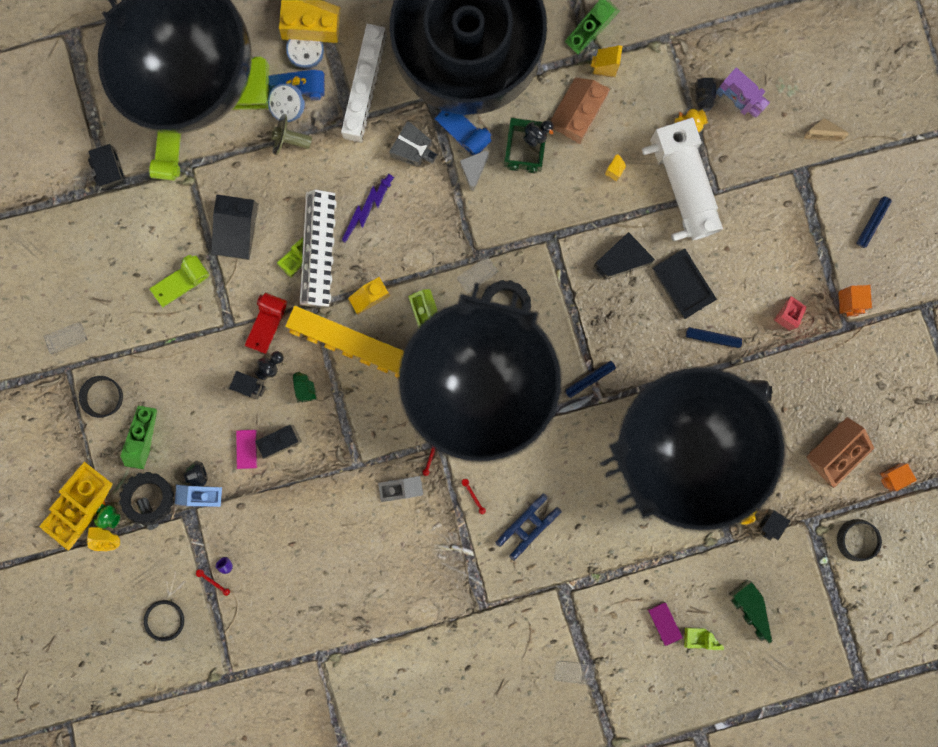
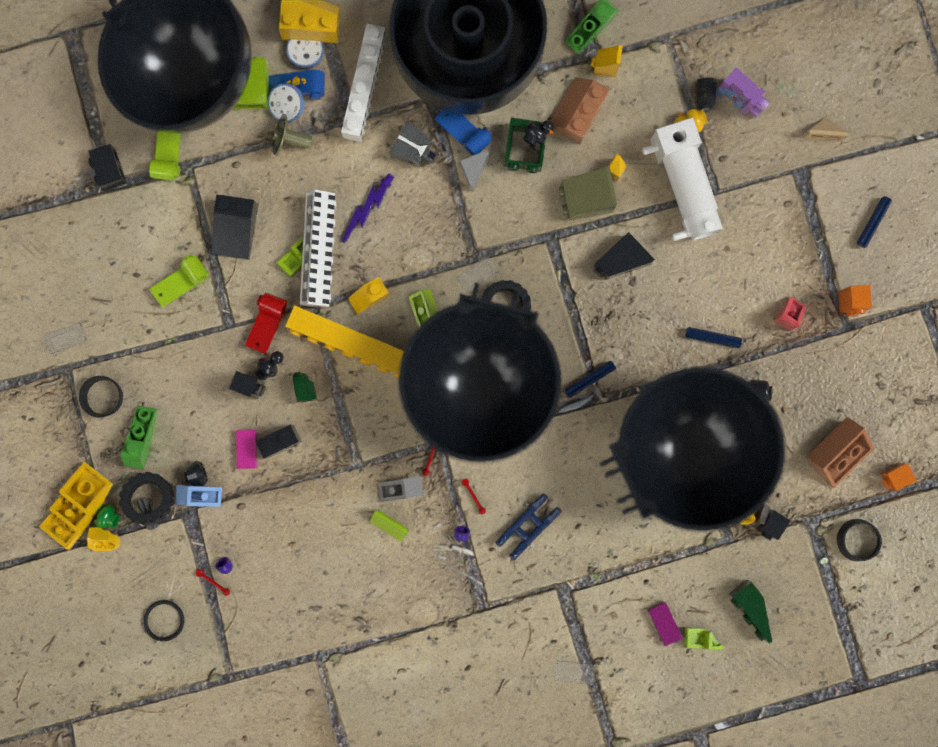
(389, 525): none -> lime slope
(462, 533): none -> dark purple hinge
(588, 194): none -> olive slope
(684, 283): black piece -> none
(762, 514): none -> dark brown tile

